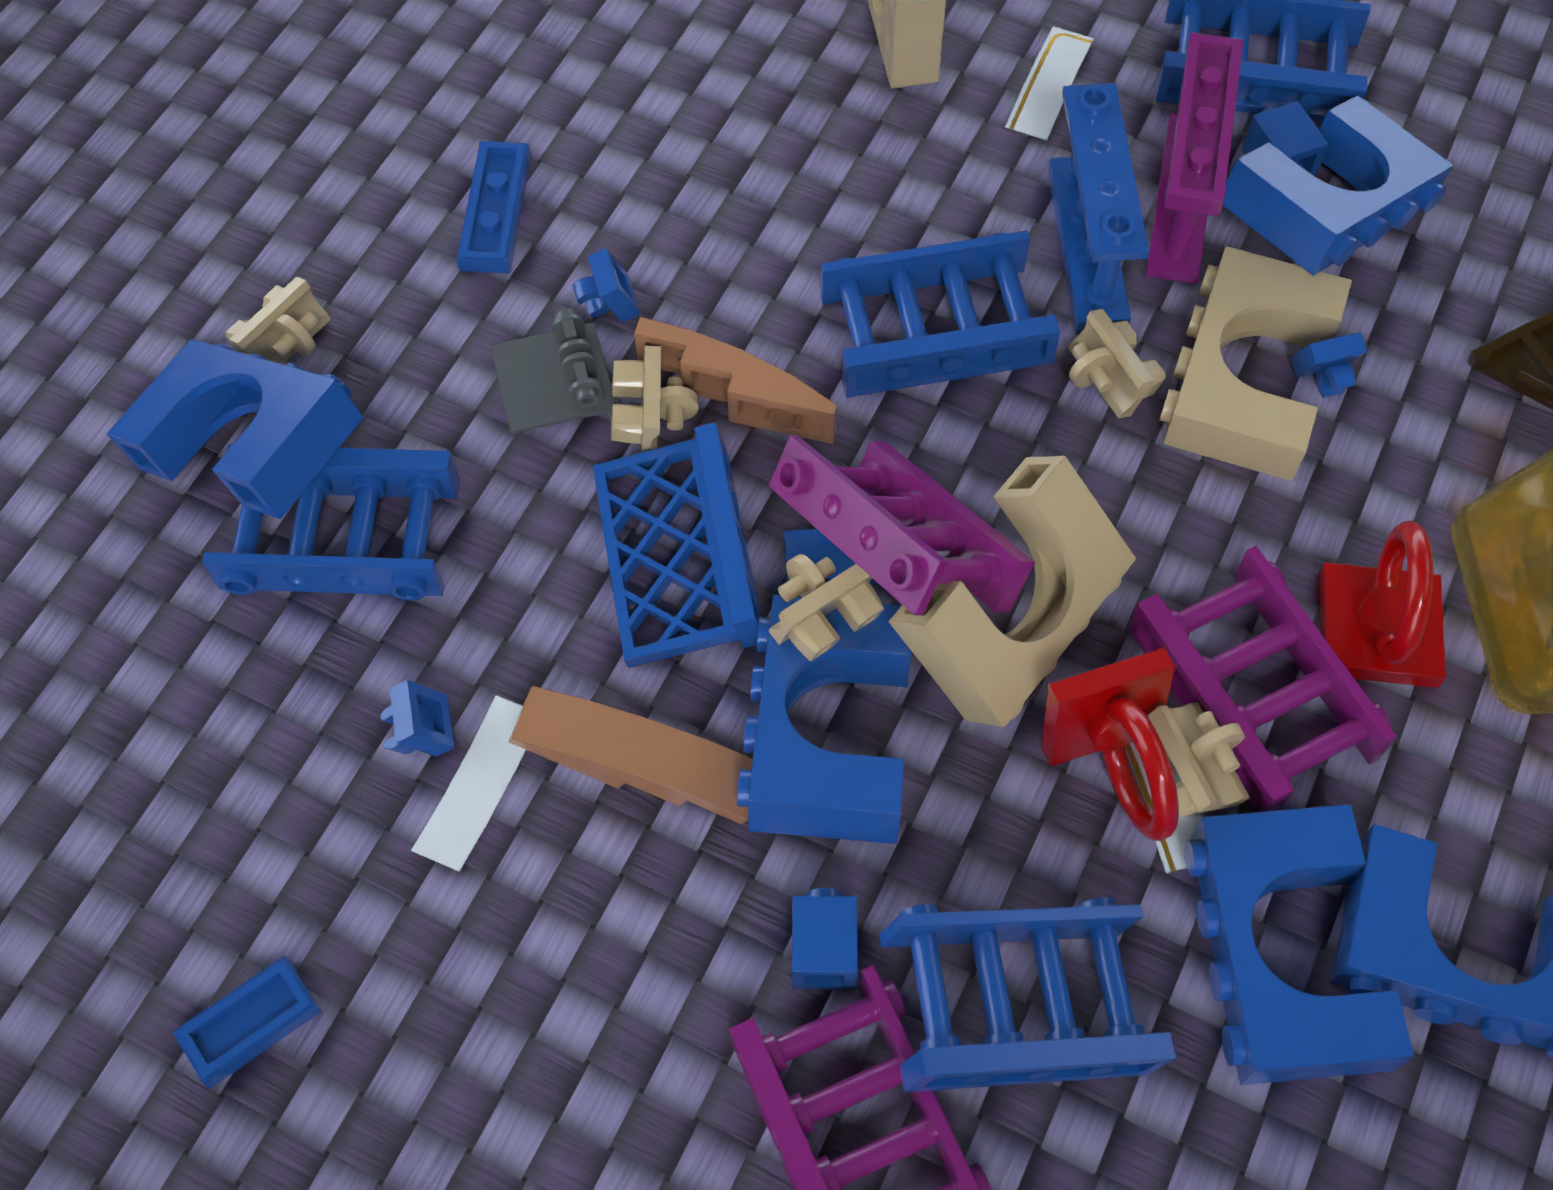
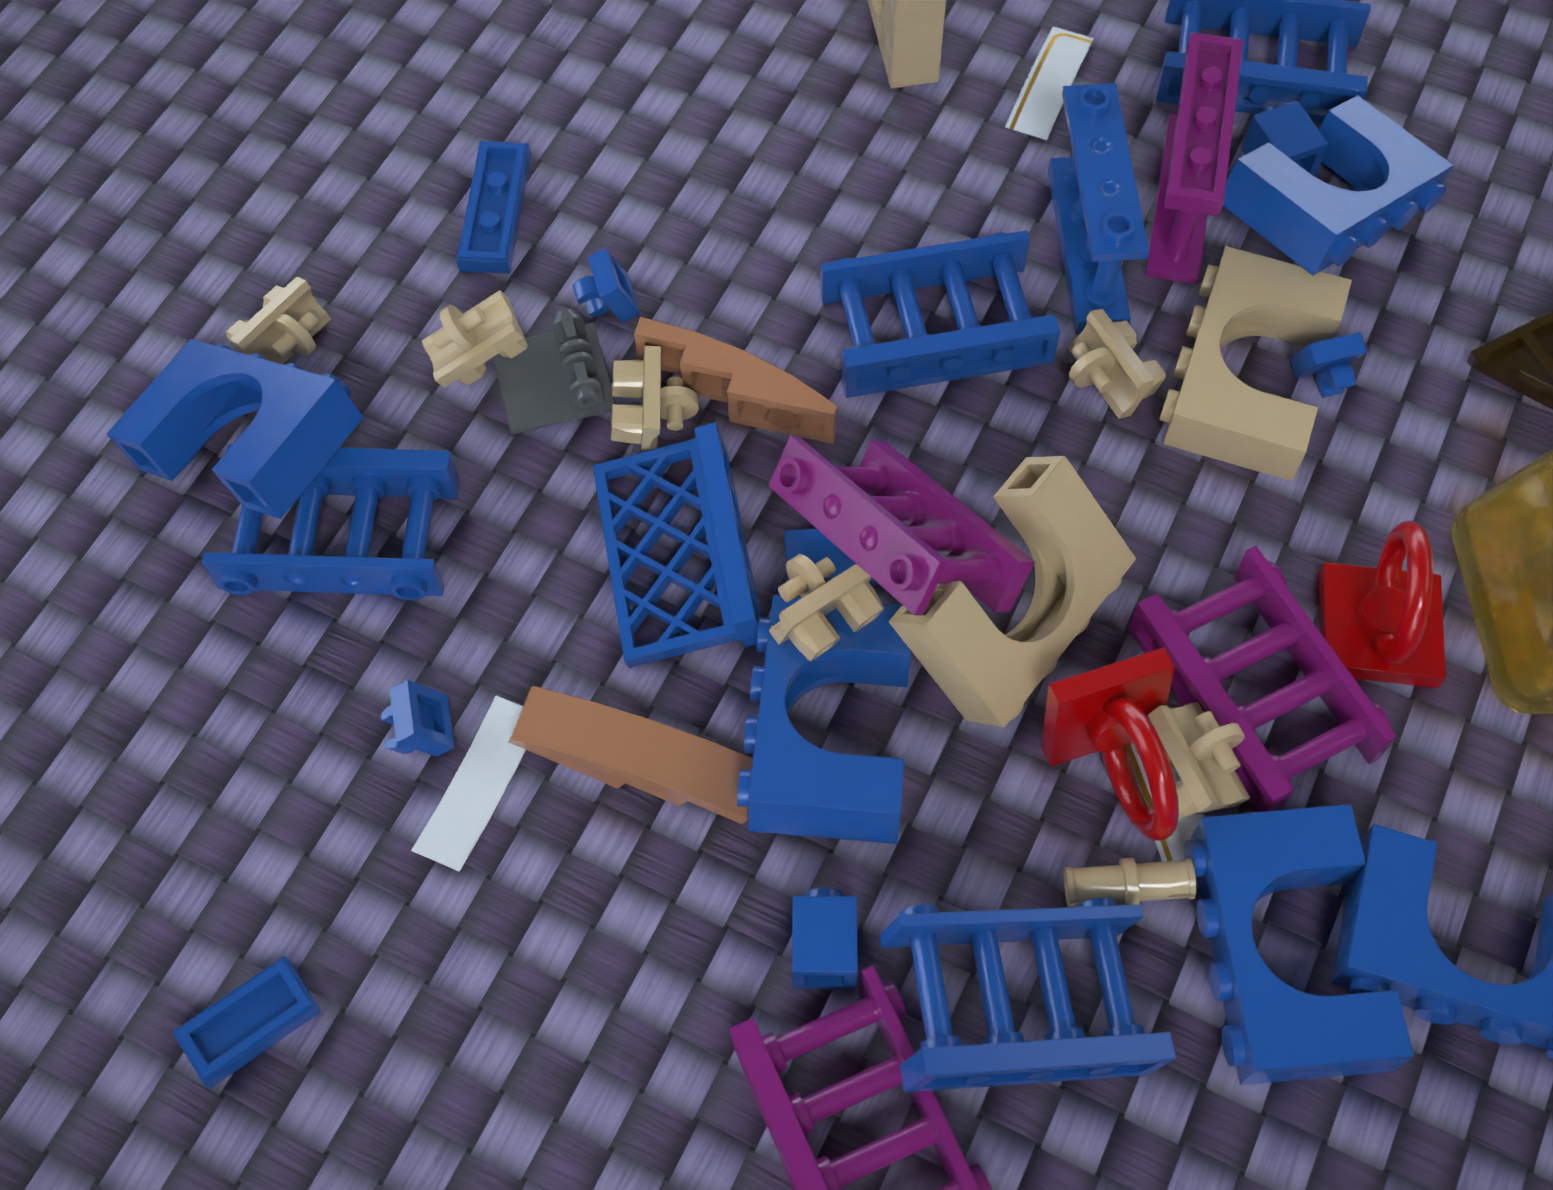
(472, 339): none -> tan hips
(1131, 882): none -> tan pin

